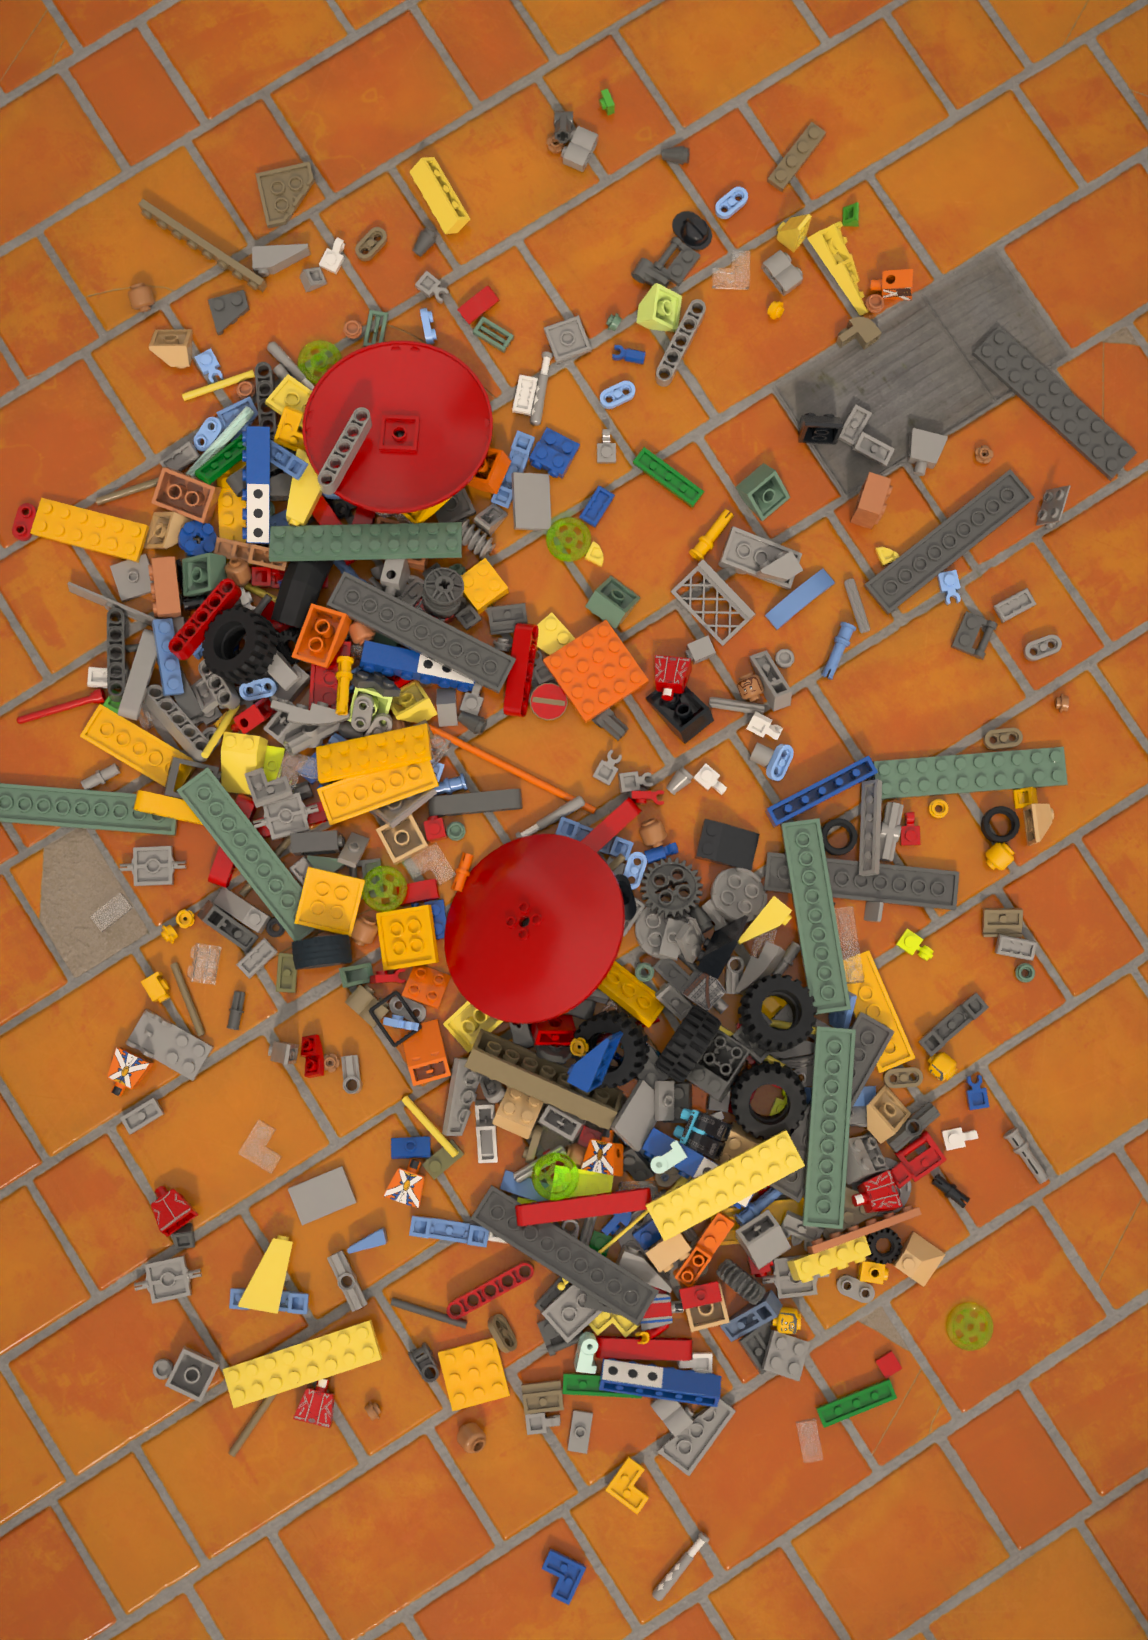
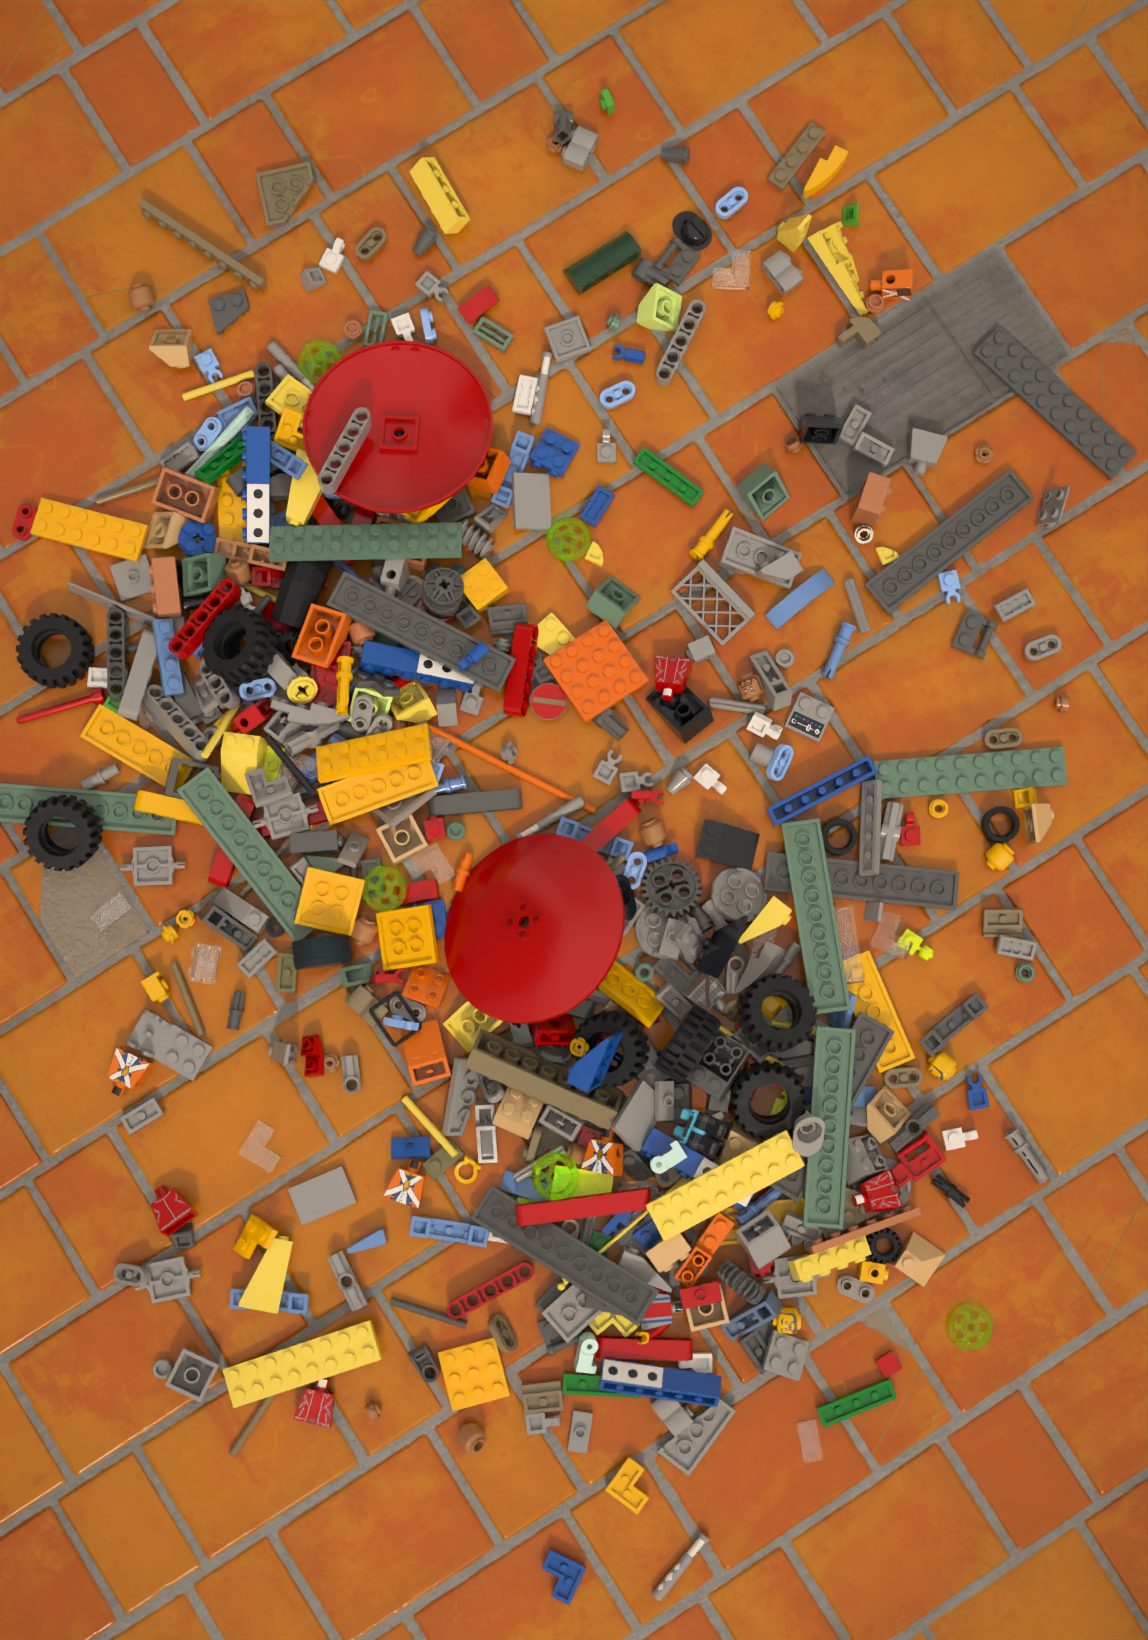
(38, 633): none -> black tyre
(45, 849): none -> black tyre
(135, 1274): none -> light grey plate
(255, 1232): none -> yellow plate
(275, 258): light grey slope -> none
(291, 766): none -> black piece
(298, 696): none -> light yellow gear
(403, 326): none -> white plate
(467, 1159): none -> yellow piece
(473, 722): dark grey cone -> none
(474, 656): none -> blue bar
(509, 752): none -> light grey plate
(603, 262): none -> clear green brick
(732, 1014): none -> dark tan piece
(793, 444): none -> medium nougat plate
(808, 1134): none -> light grey piece
(809, 717): none -> light grey plate
(825, 171): none -> yellow slope
(863, 539): none -> plate
(886, 936): none -> clear plate

